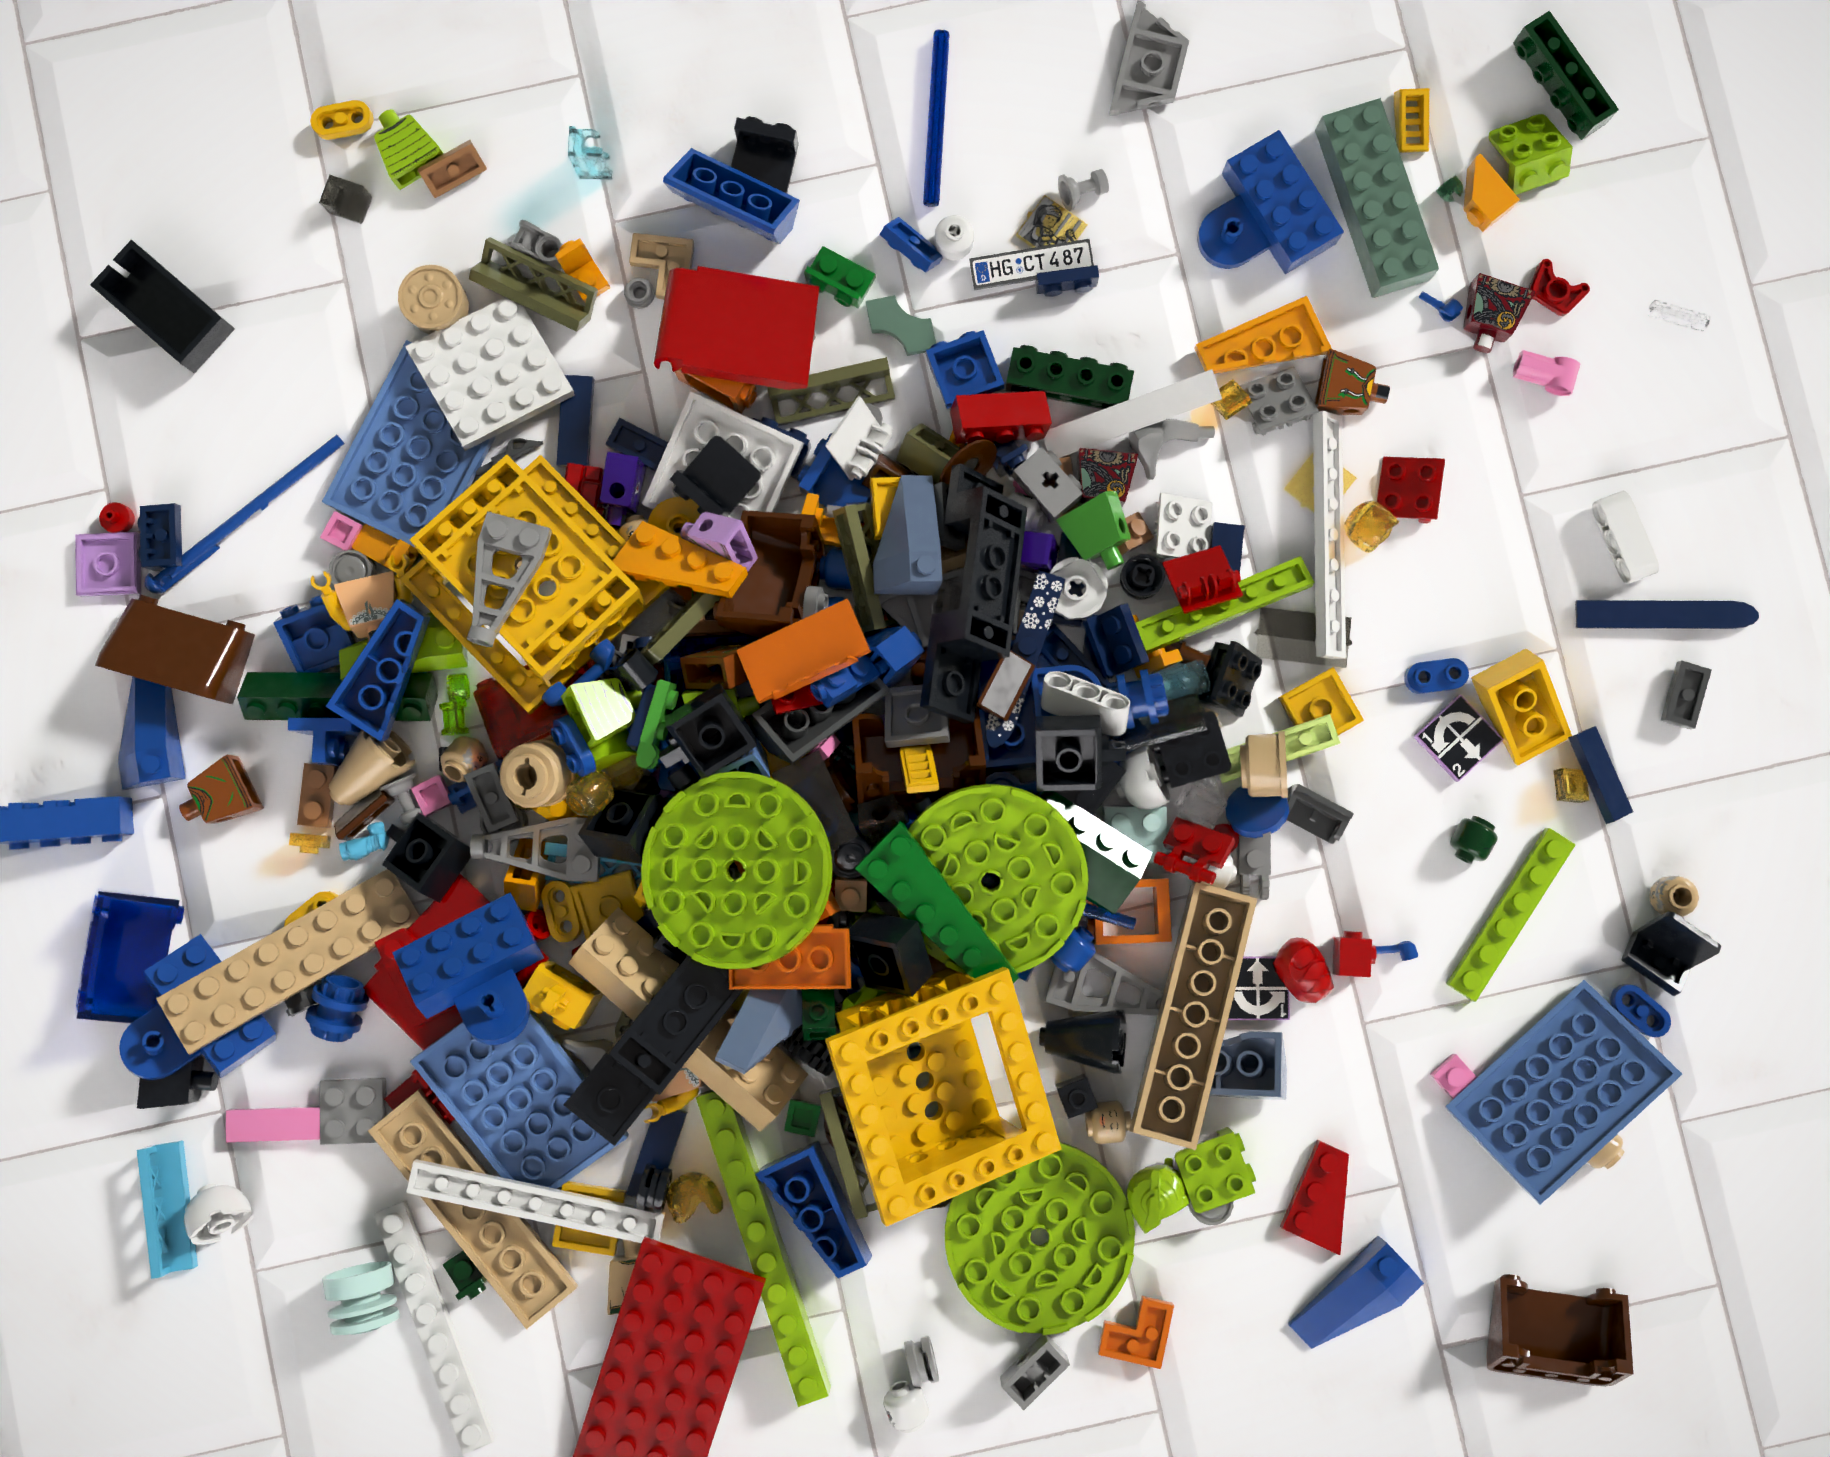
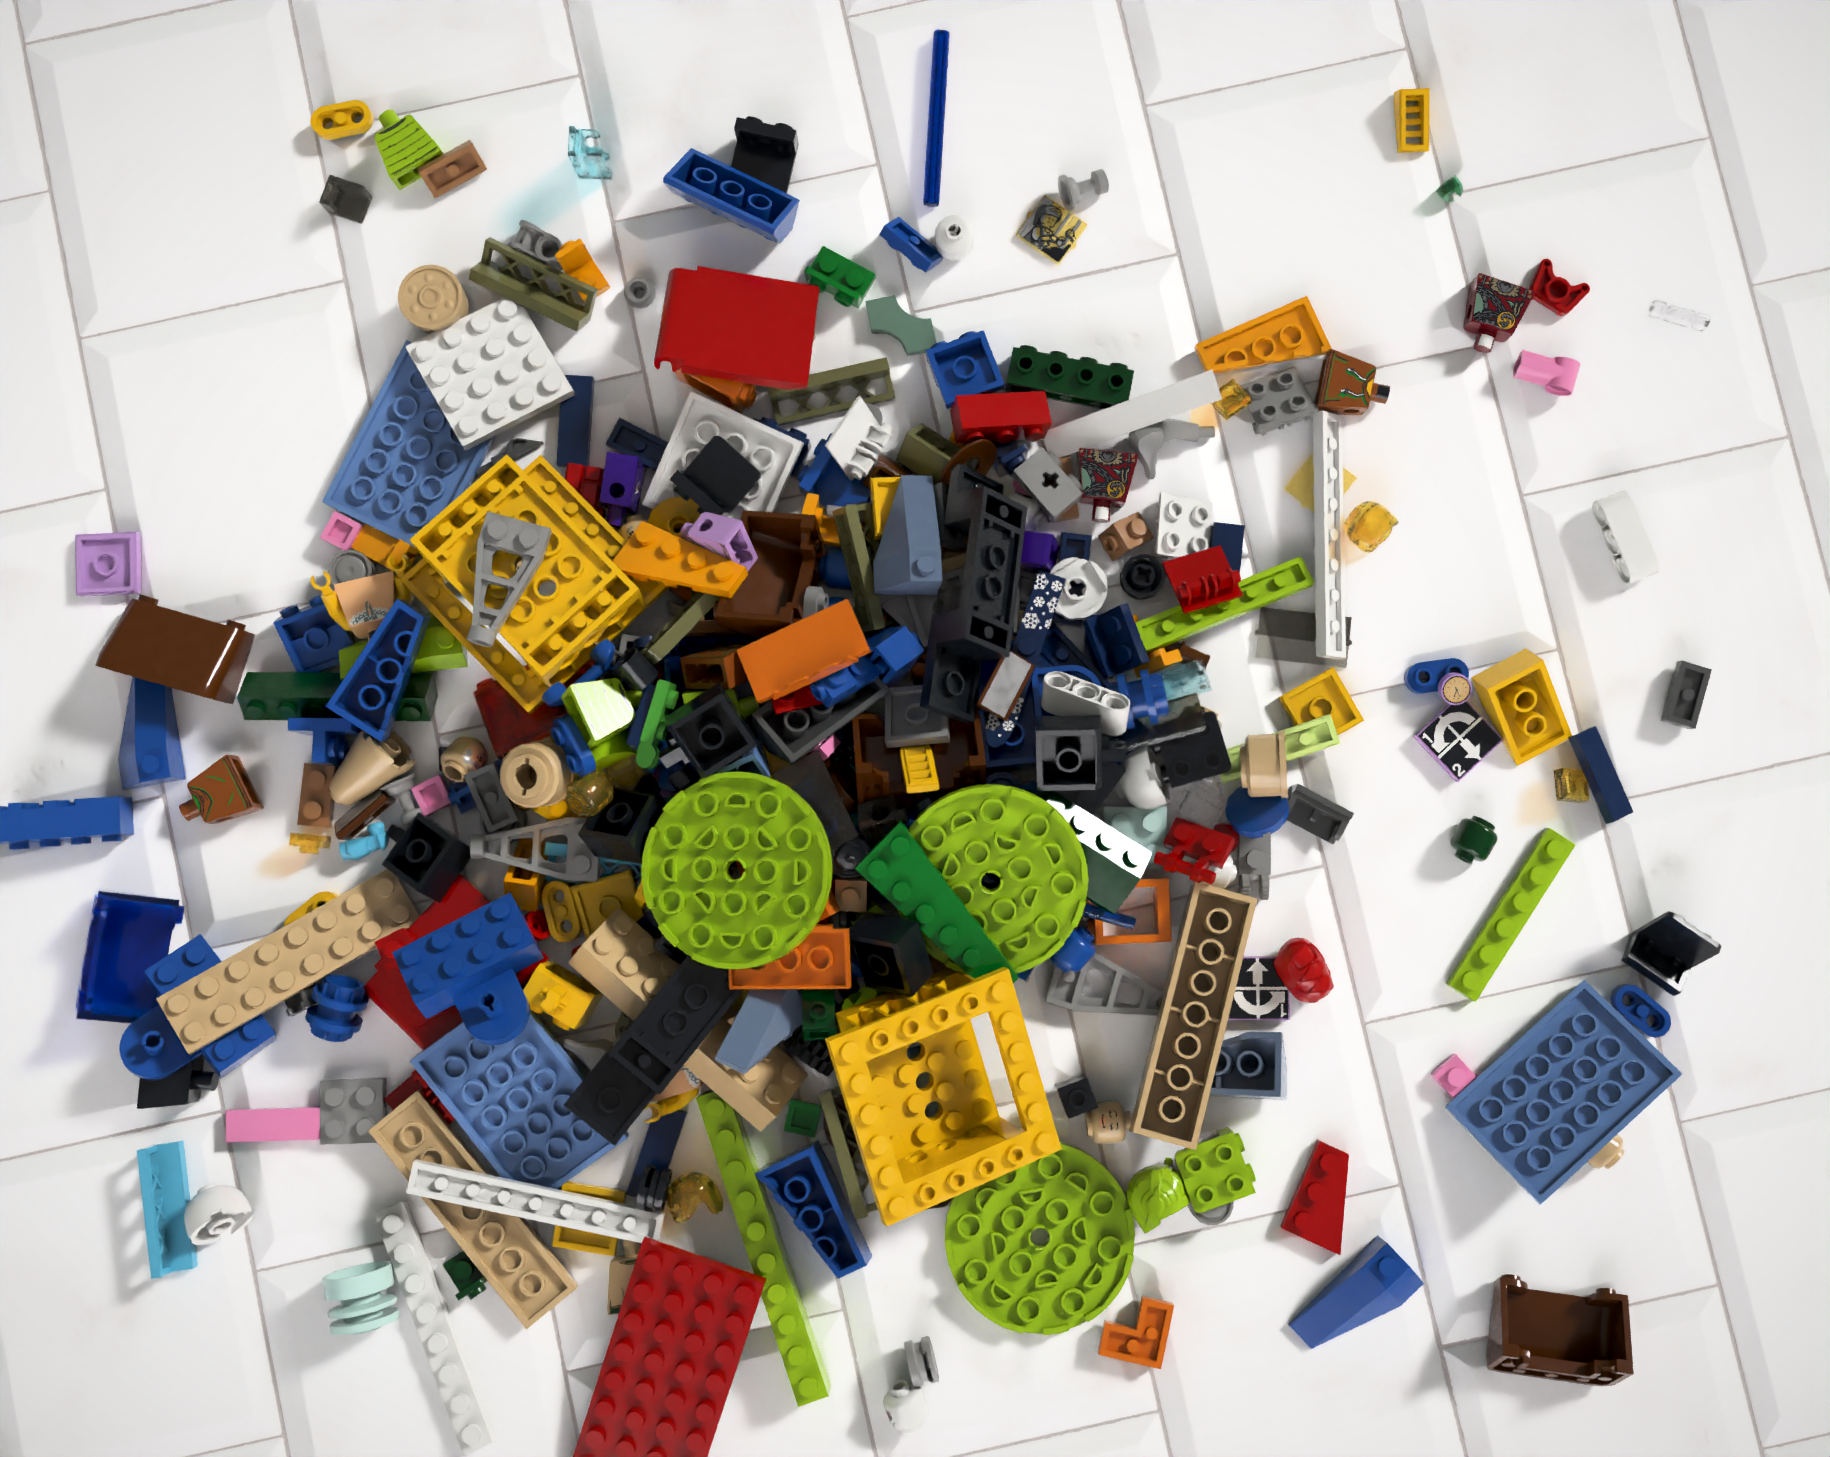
(116, 518): red tile -> none
(160, 536): dark blue bracket -> none
(163, 307): black piece -> none
(208, 545): blue bar -> none
(454, 709): clear neon green connector -> none
(662, 254): tan plate -> none
(1025, 264): tile -> none
(1034, 1371): light grey brick -> none
(1077, 279): dark blue plate -> none
(1088, 1039): black cone -> none
(1097, 529): bright green torso -> none
(1149, 64): light grey wing -> none
(1232, 677): black bracket -> none
(1272, 211): blue brick -> none
(1353, 955): red brick -> none
(1376, 198): sand green brick -> none
(1406, 949): blue hand -> none
(1411, 487): red hinge -> none
(1447, 311): blue hand -> none
(1455, 688): none -> tile
(1486, 194): light orange slope -> none
(1534, 152): lime bracket -> none
(1565, 75): dark green brick -> none
(1663, 614): dark blue piece -> none
(1674, 895): tan head -> none

